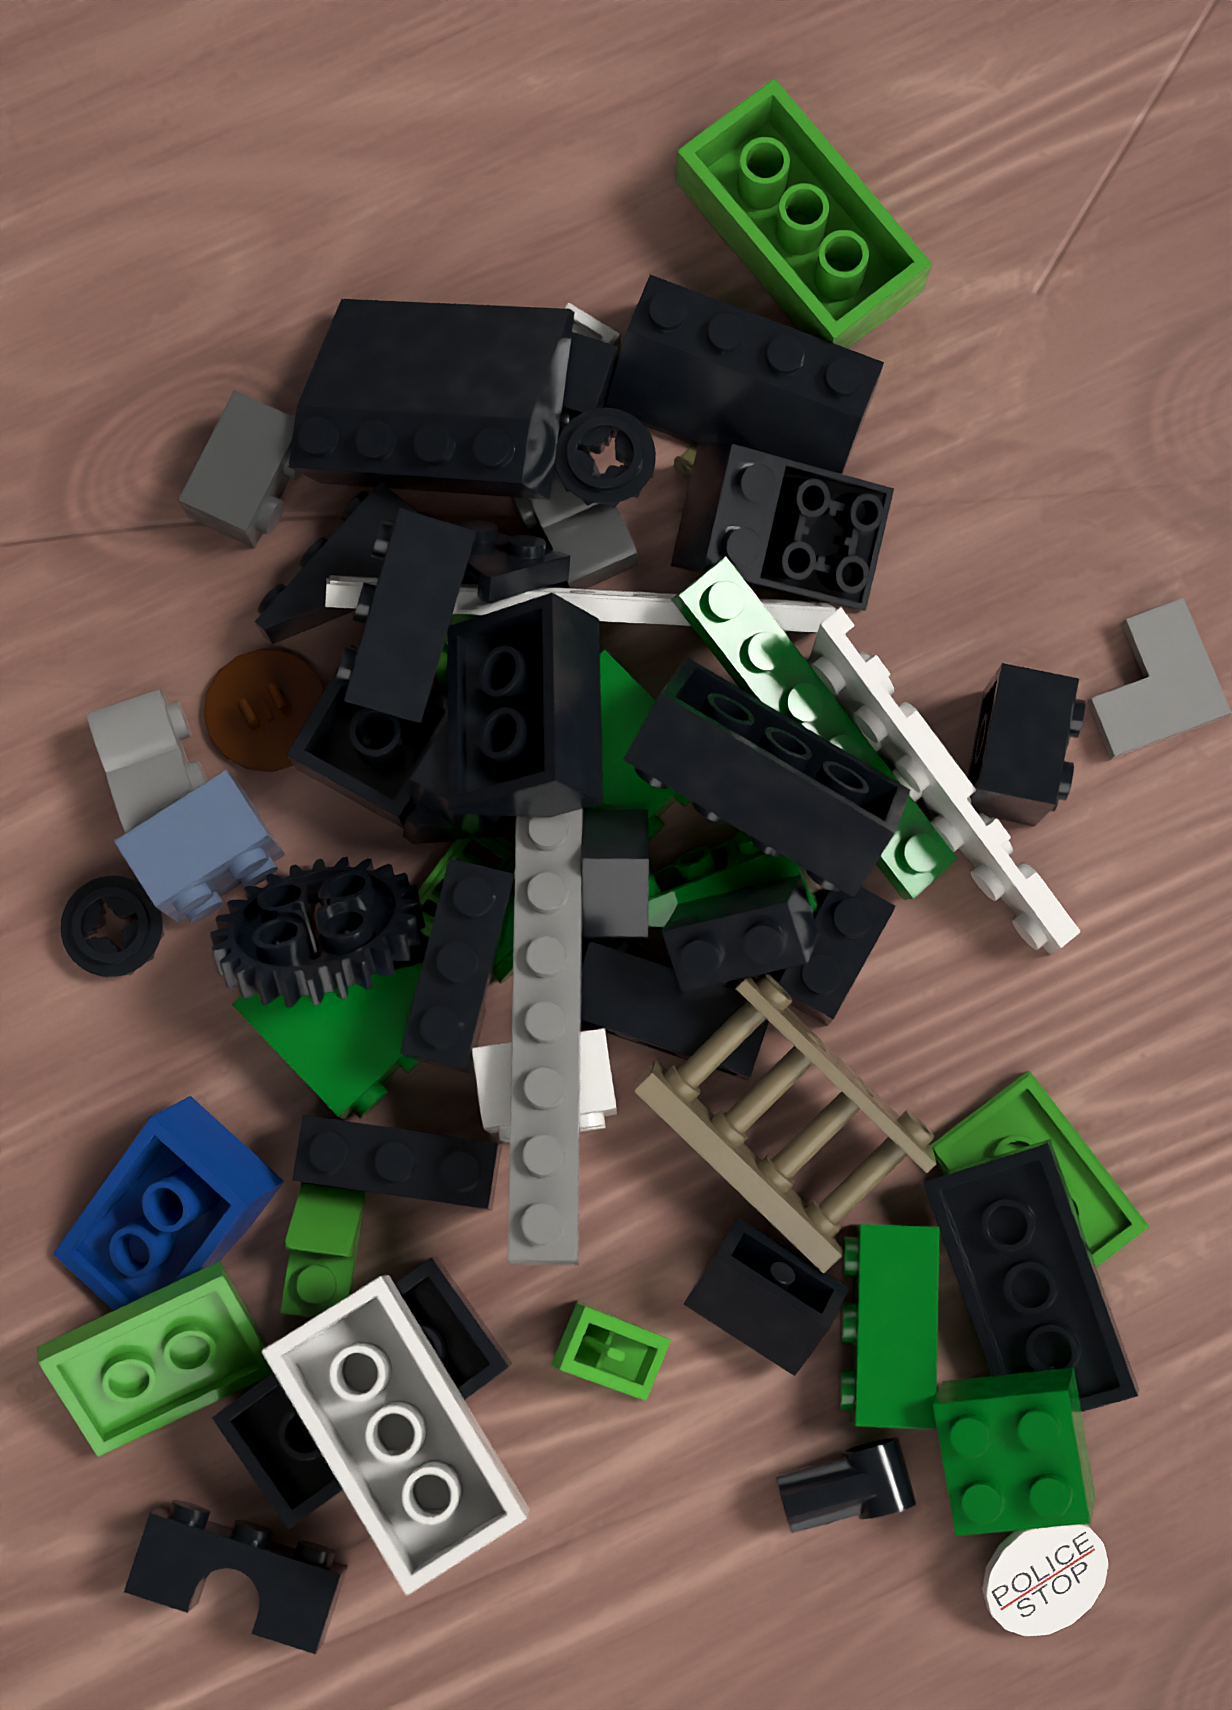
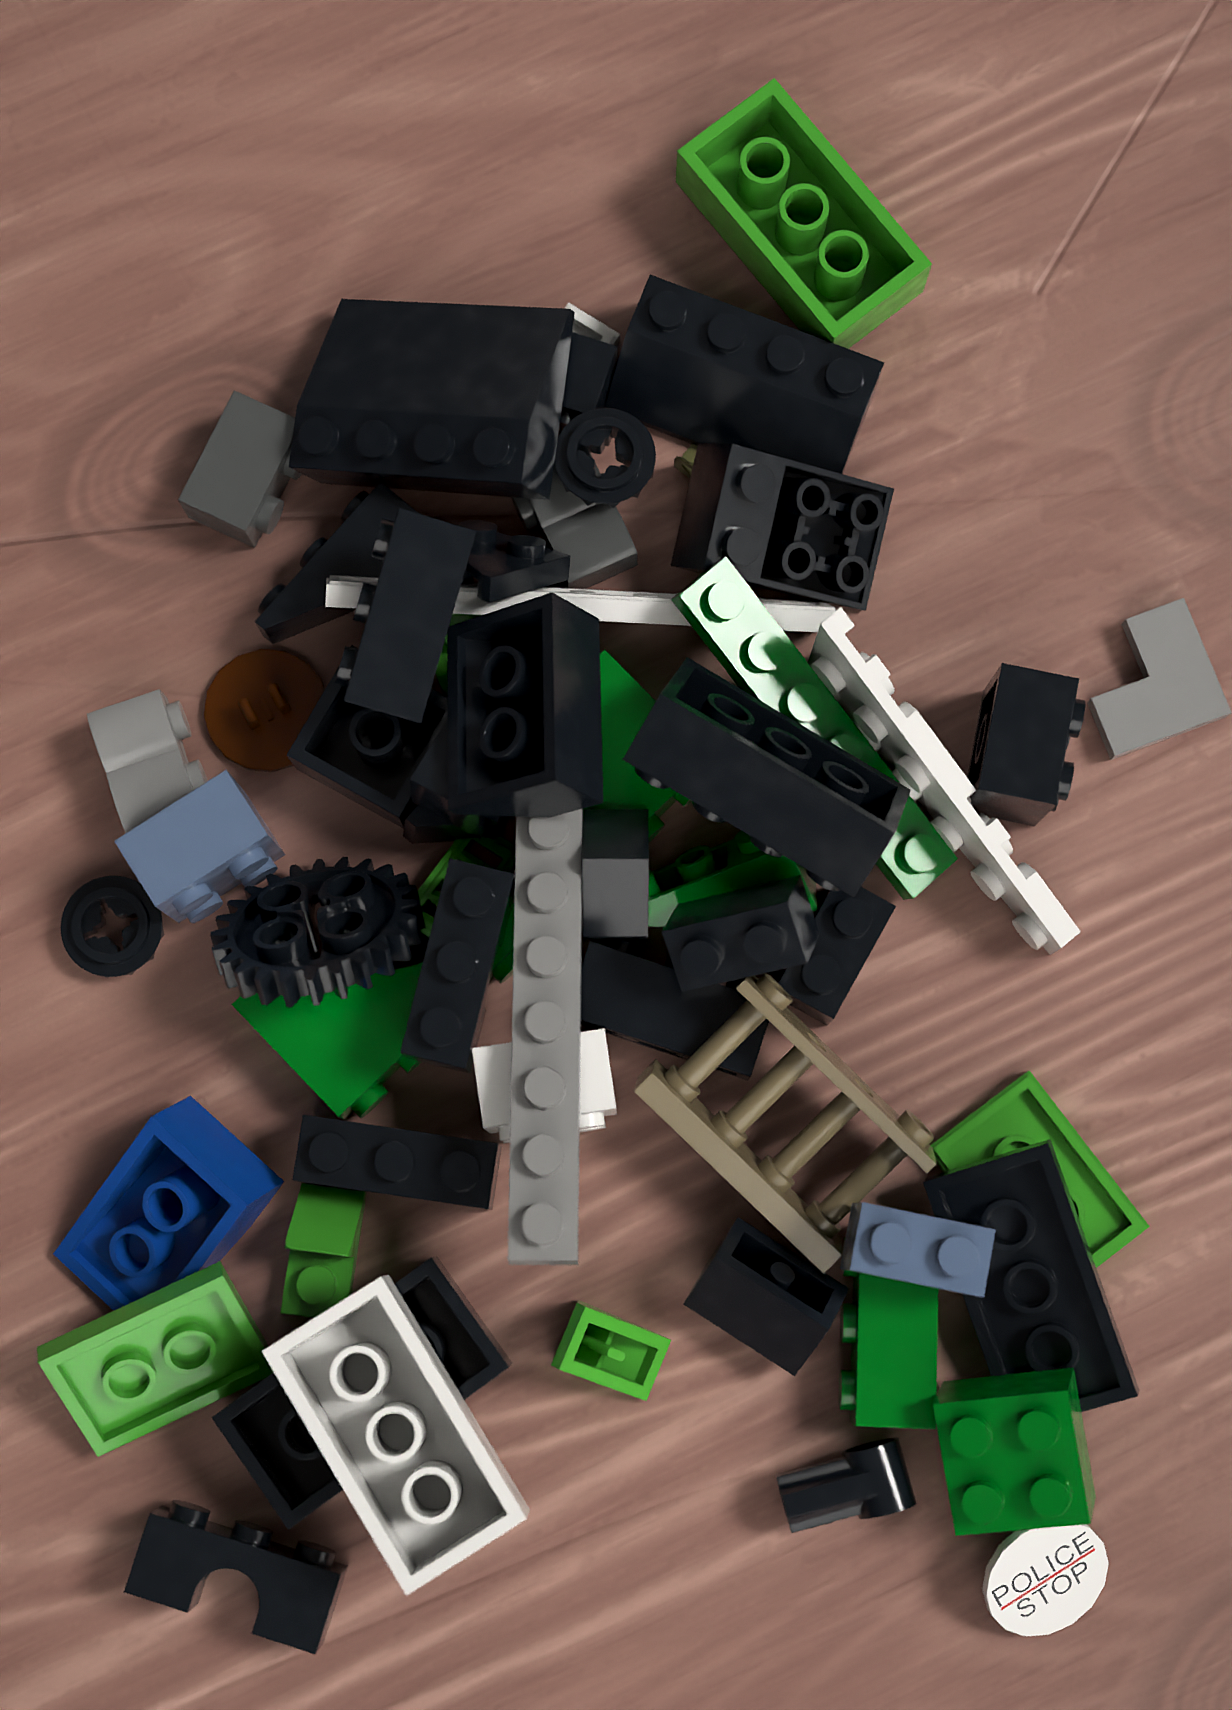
(917, 1249): none -> sand blue brick

